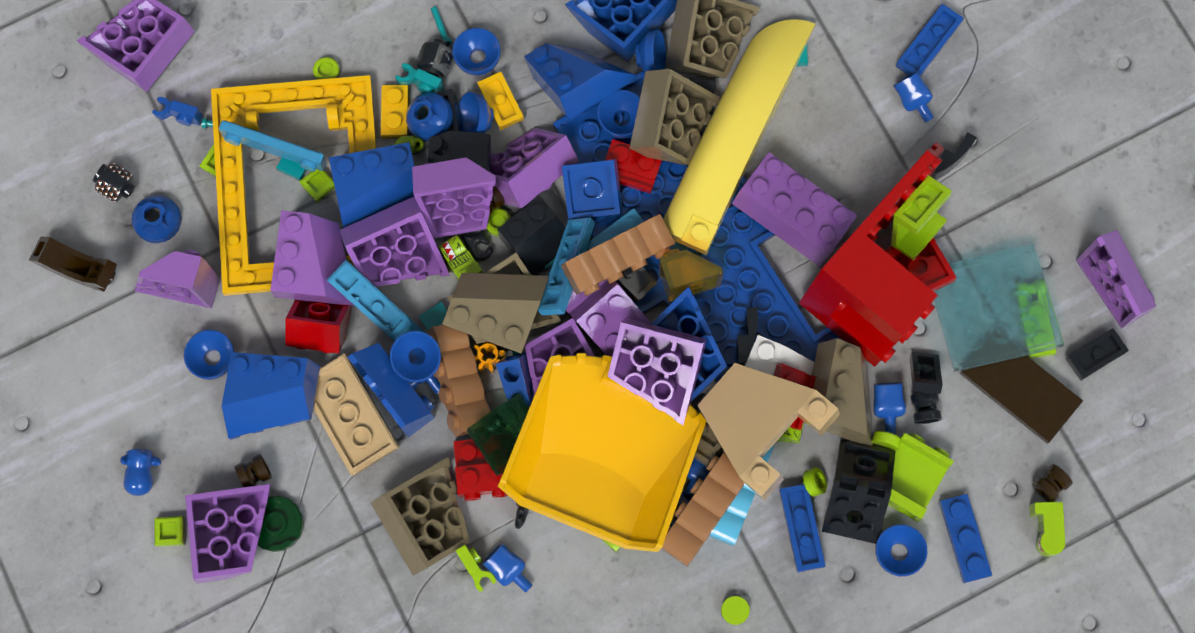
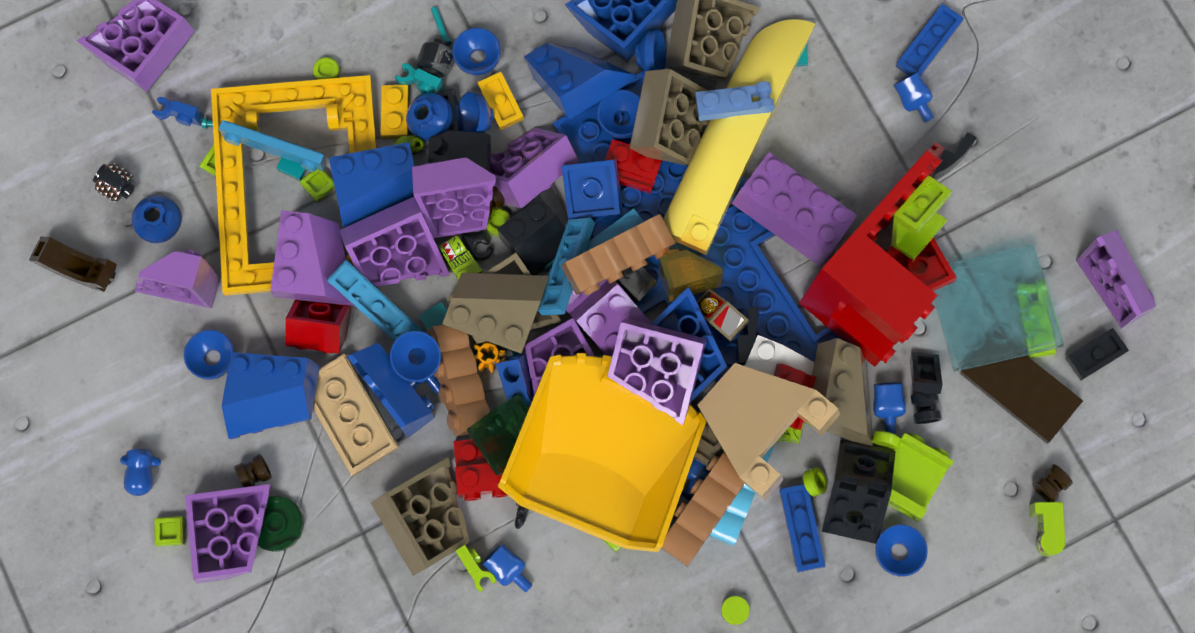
(721, 315): none -> slope
(734, 101): none -> medium blue plate
(965, 538): blue plate -> none

